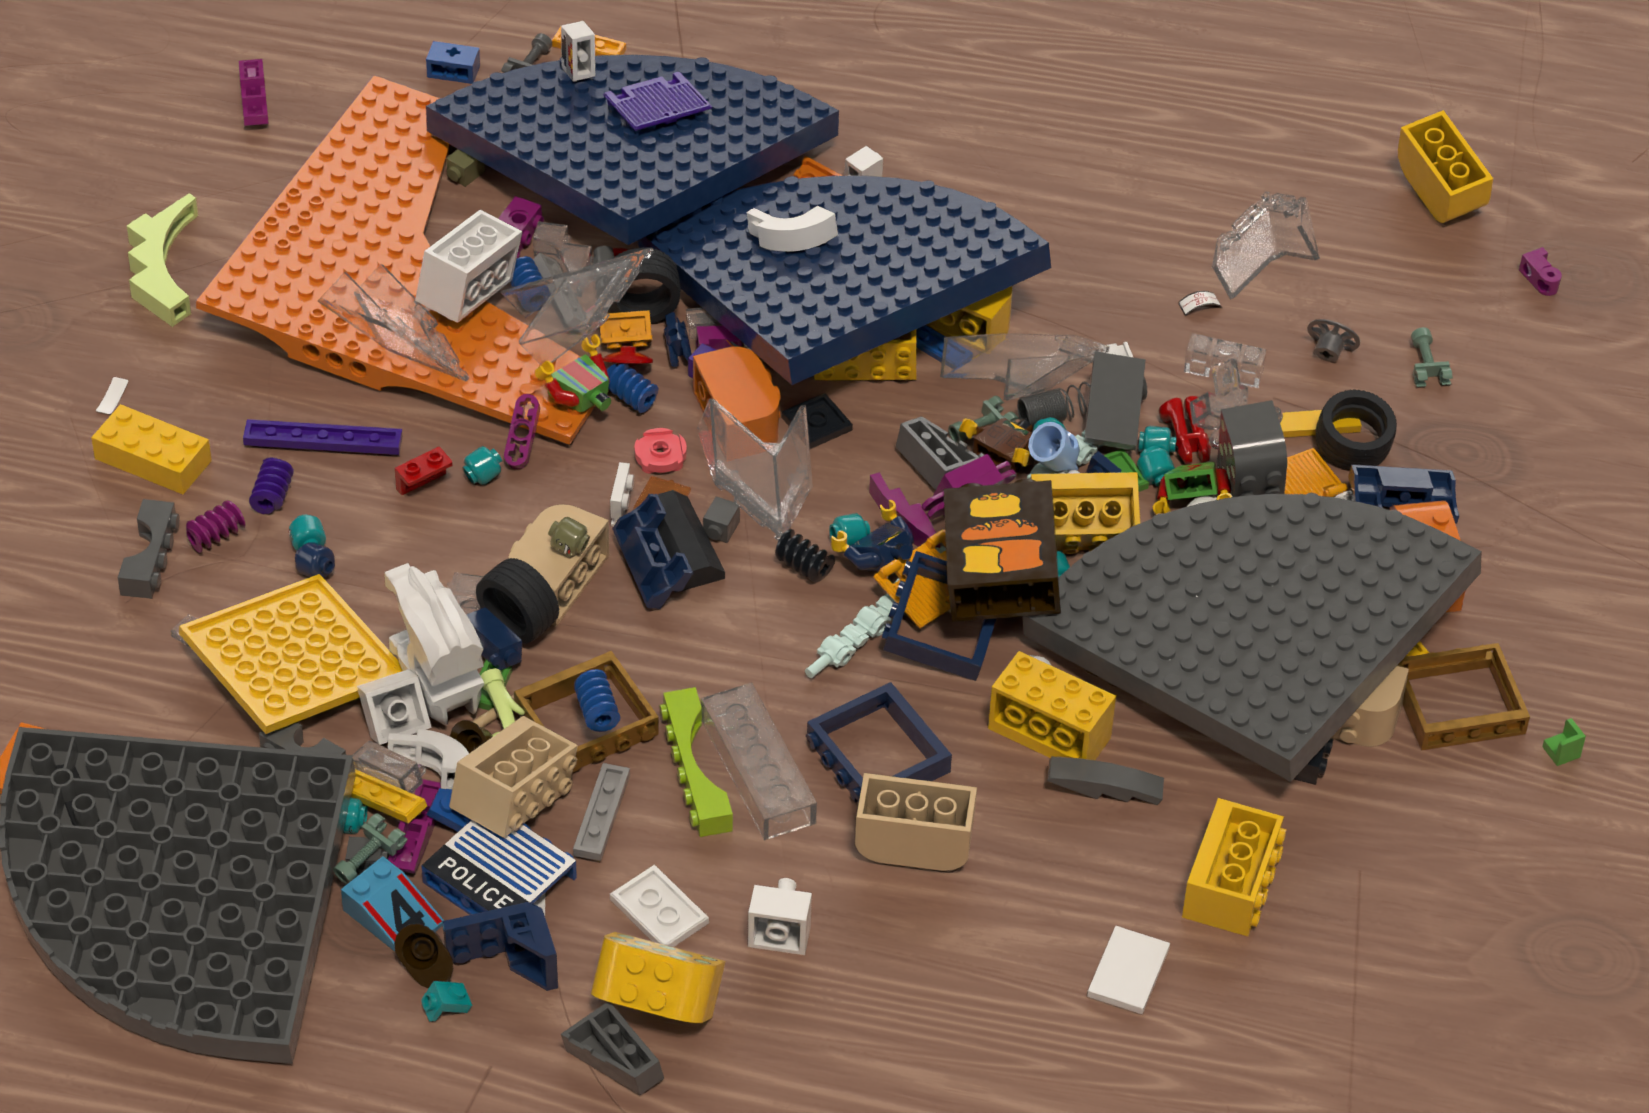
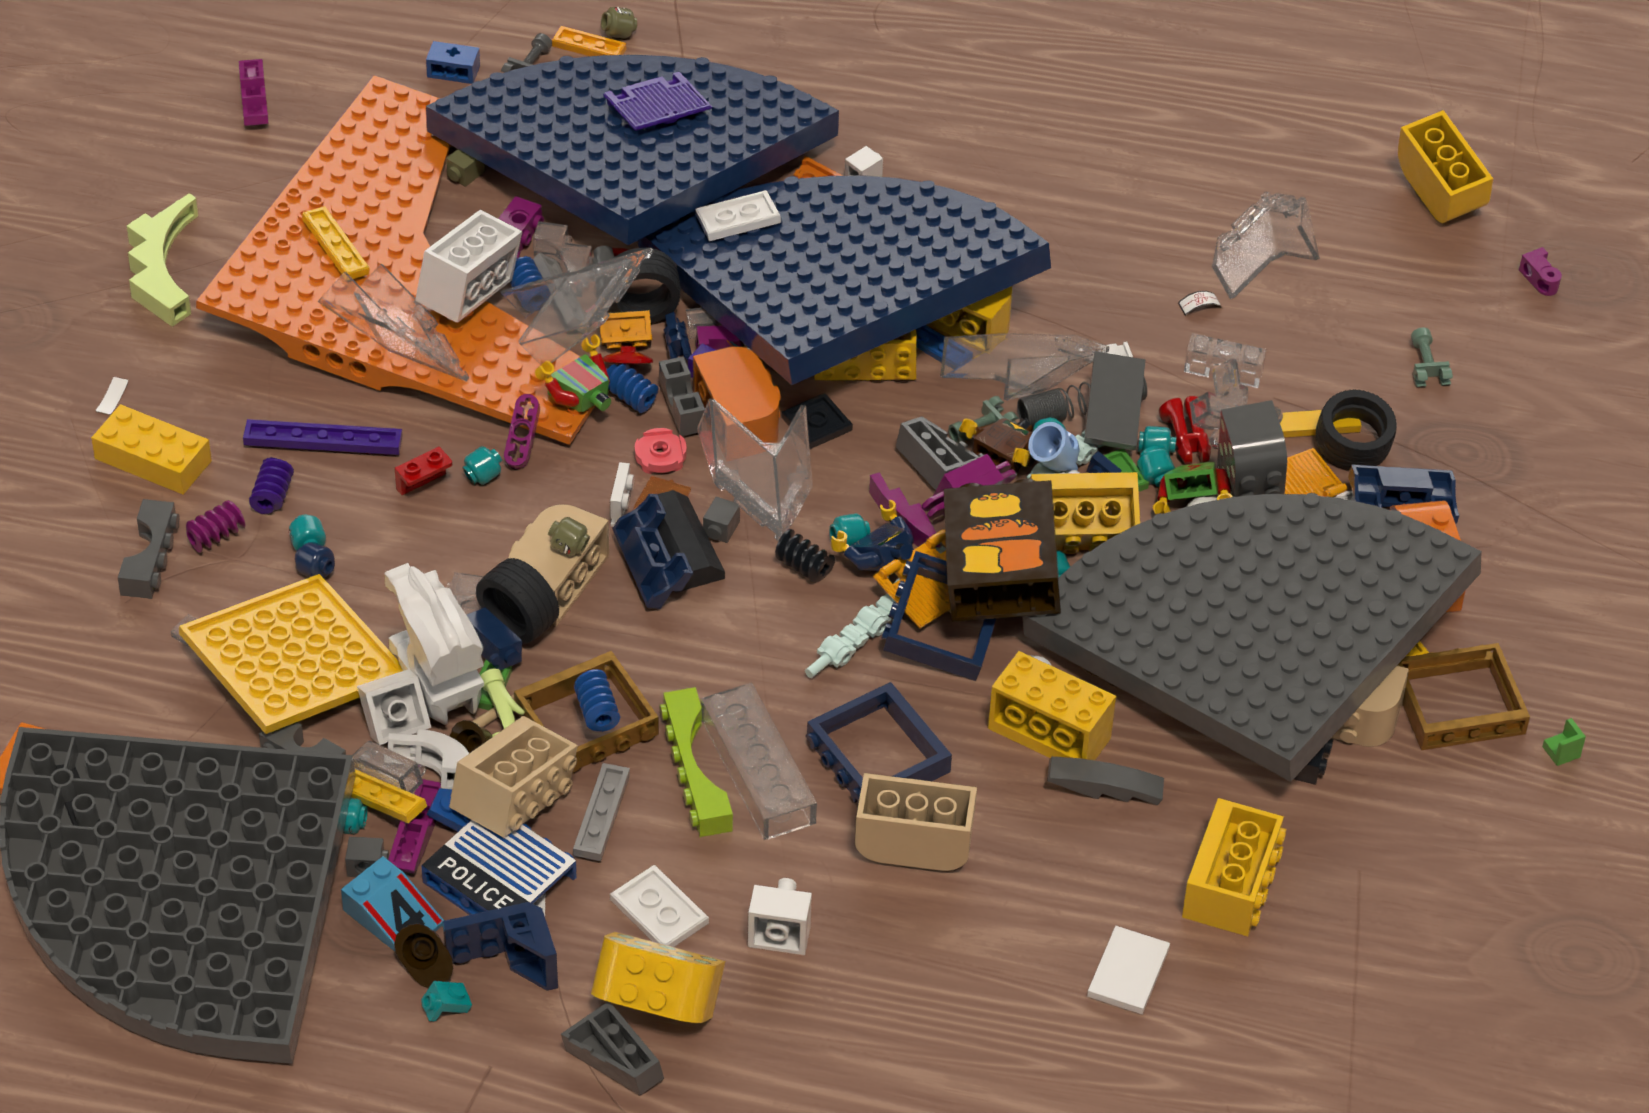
(335, 242): none -> yellow tile
(372, 830): sand green bar -> none
(578, 50): white brick -> none
(618, 22): none -> olive head
(683, 403): none -> dark grey arch
(738, 215): none -> white tile
(793, 233): white arch -> none
(1331, 342): flat silver wheel -> none

